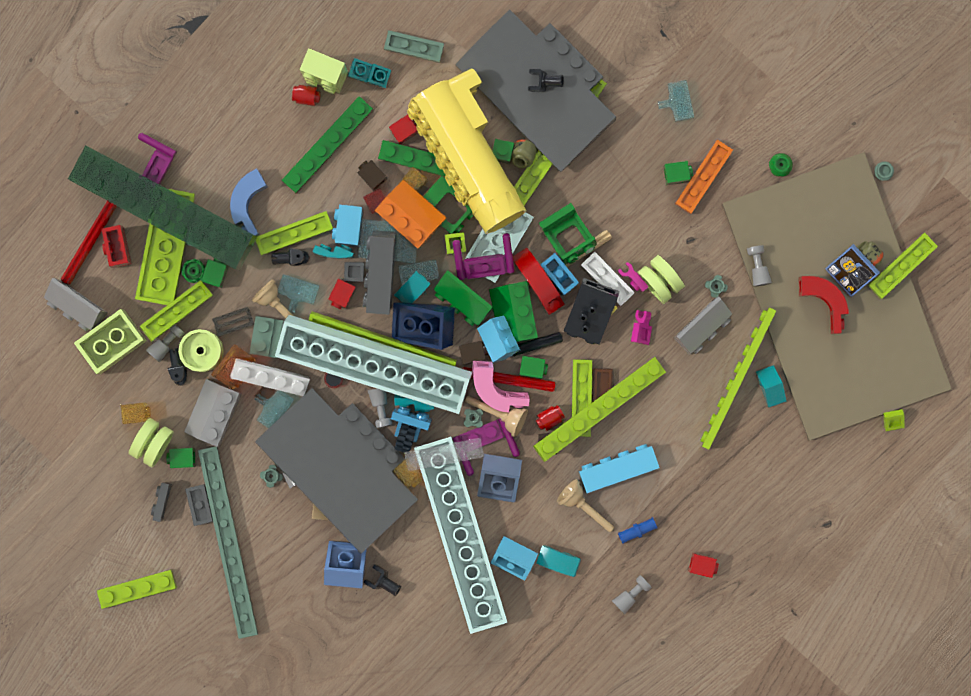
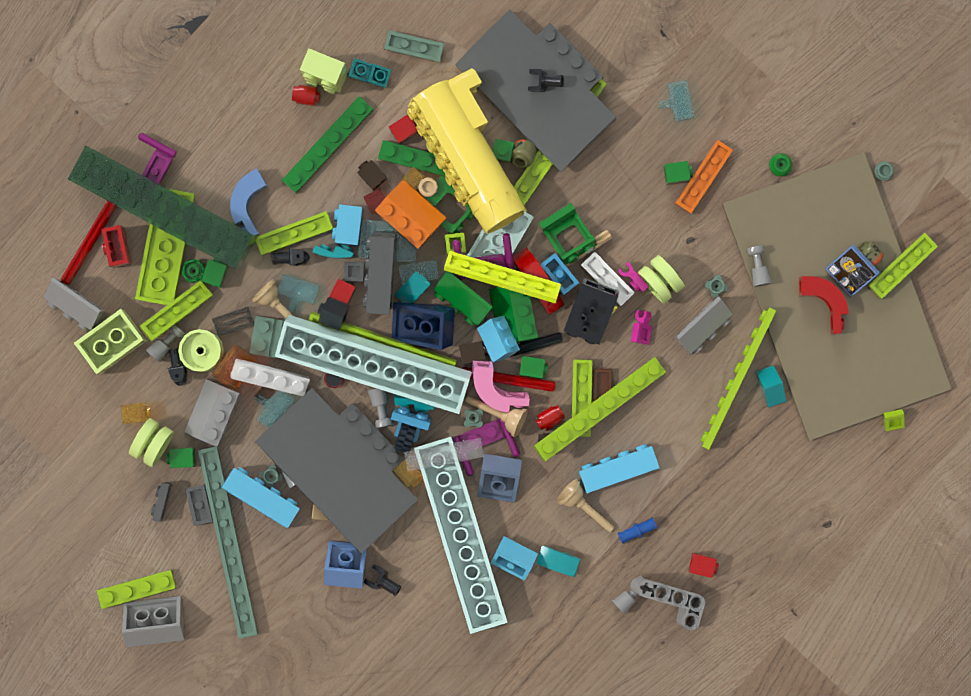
(153, 621): none -> light grey slope
(260, 498): none -> medium azure brick
(333, 313): none -> black brick
(428, 187): none -> tan tile
(502, 277): none -> neon yellow plate
(667, 596): none -> light grey beam

